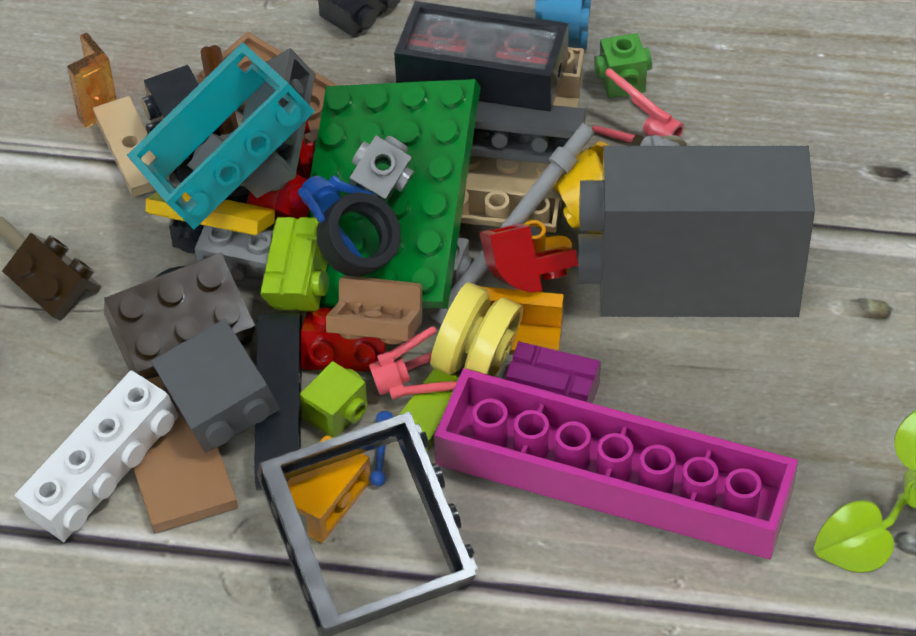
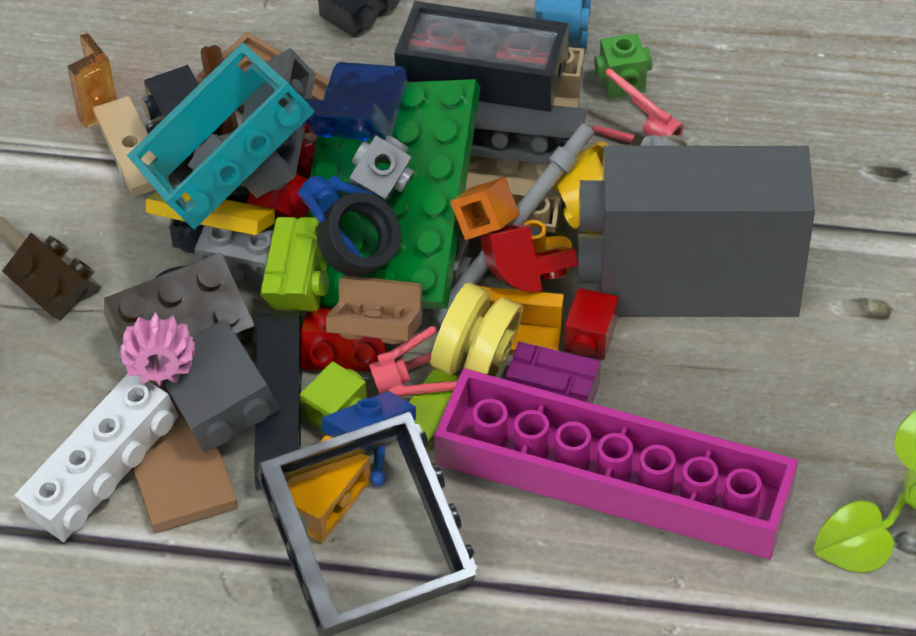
(157, 349): none -> bright pink gear
(359, 102): none -> clear blue bracket
(365, 413): none -> blue plate
(485, 208): none -> orange brick
(591, 323): none -> red brick

